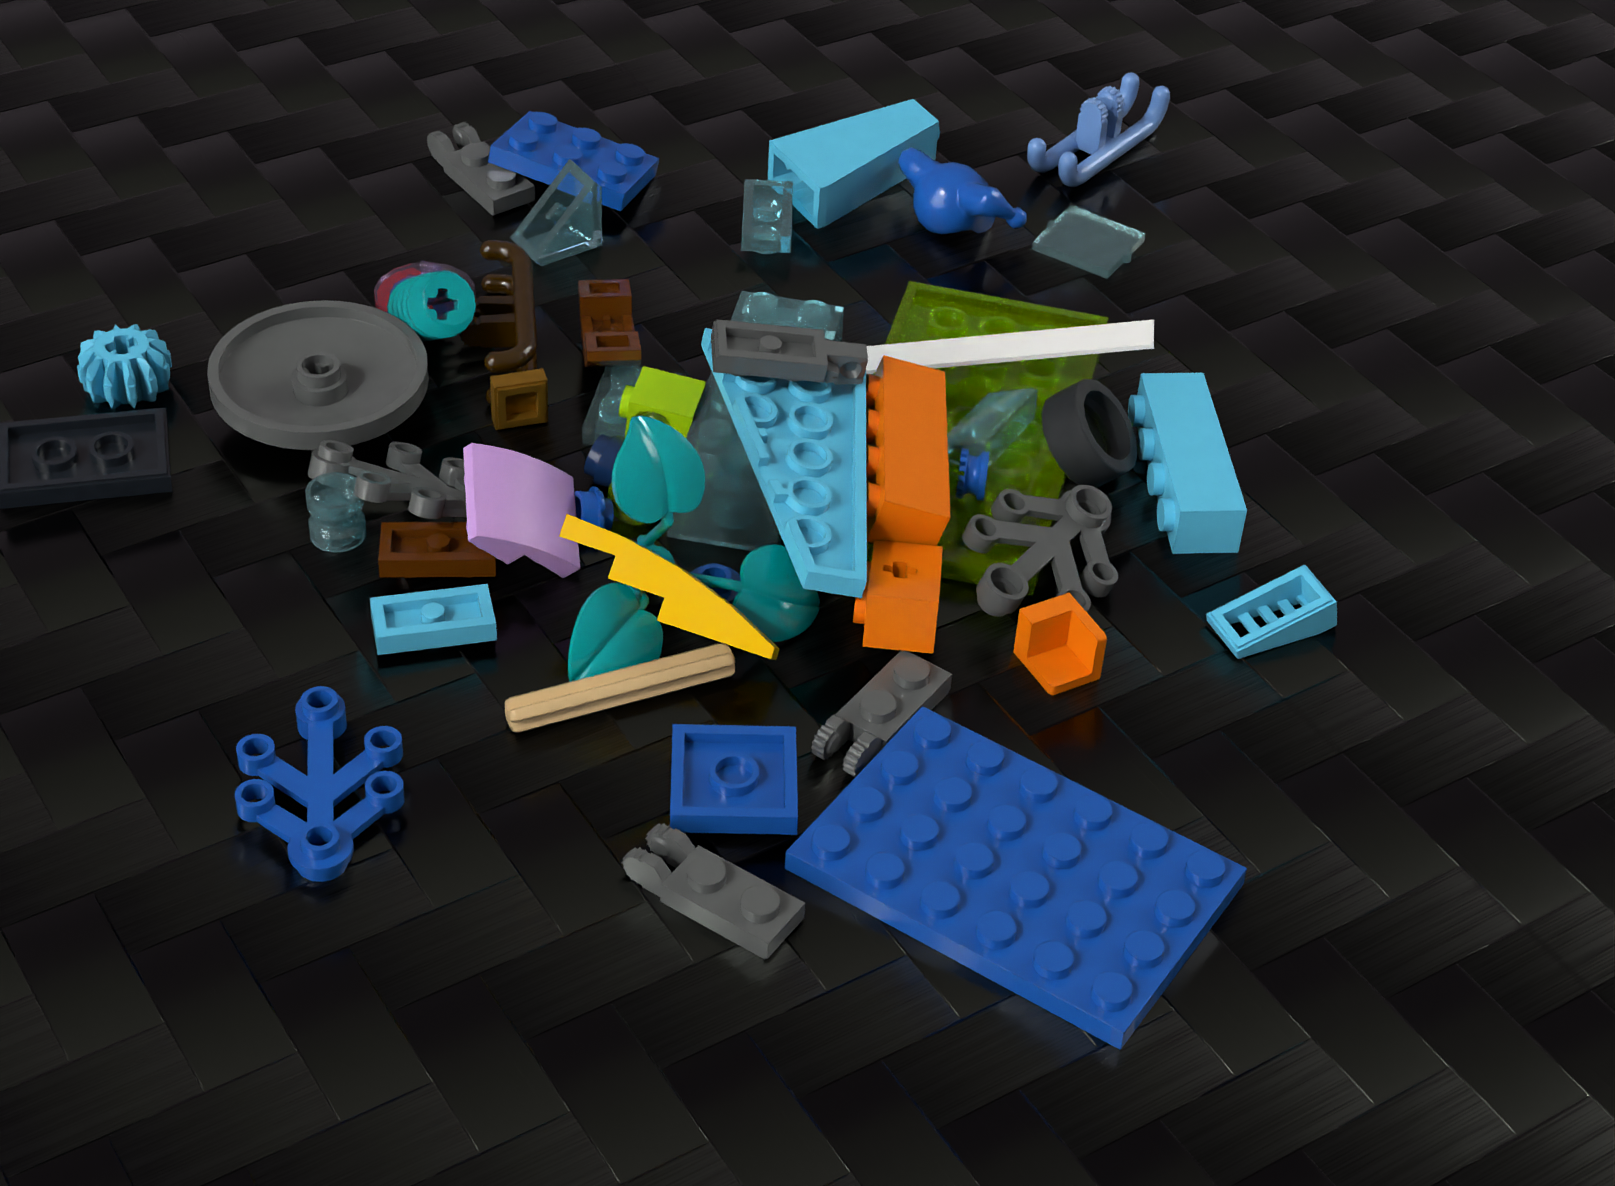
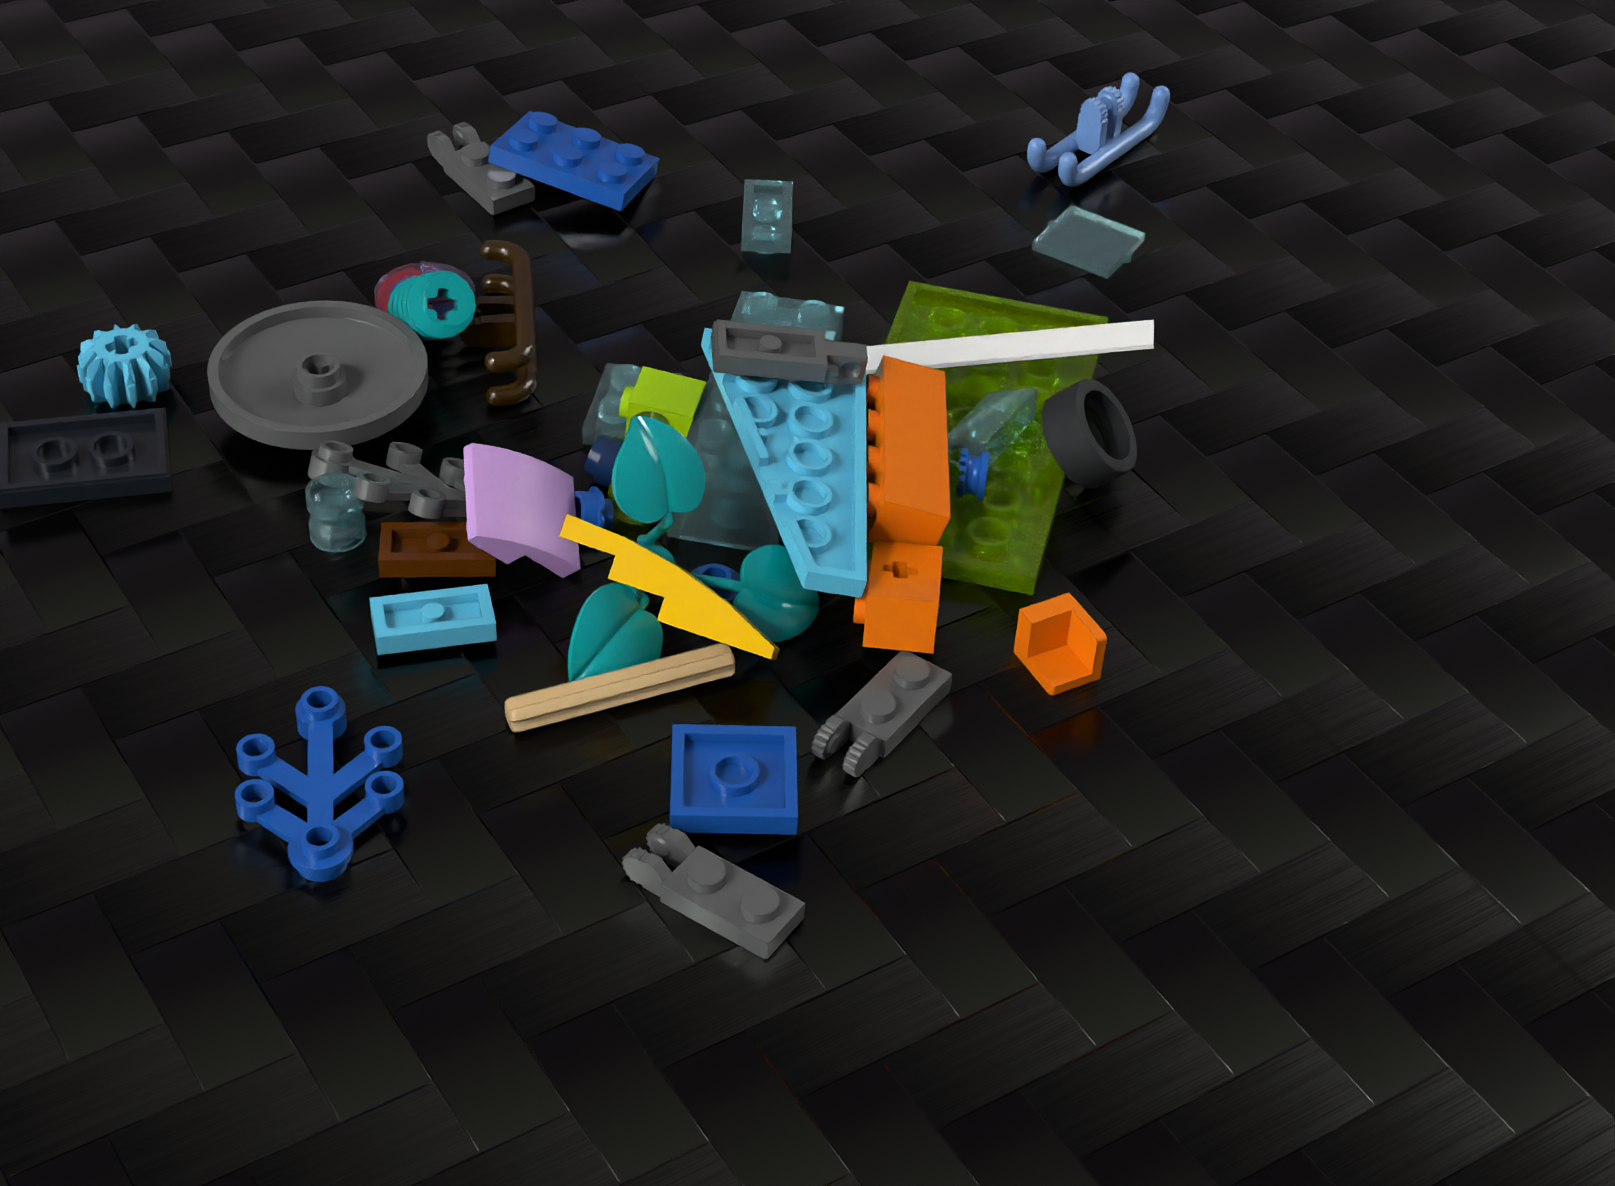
(519, 399): pearl gold tile -> none
(564, 218): clear light blue slope -> none
(608, 323): reddish brown slope -> none
(850, 159): medium azure slope -> none
(954, 196): blue piece -> none
(1018, 874): blue plate -> none
(1079, 513): dark grey plant -> none
(1187, 463): medium azure brick -> none
(1293, 588): medium azure slope -> none

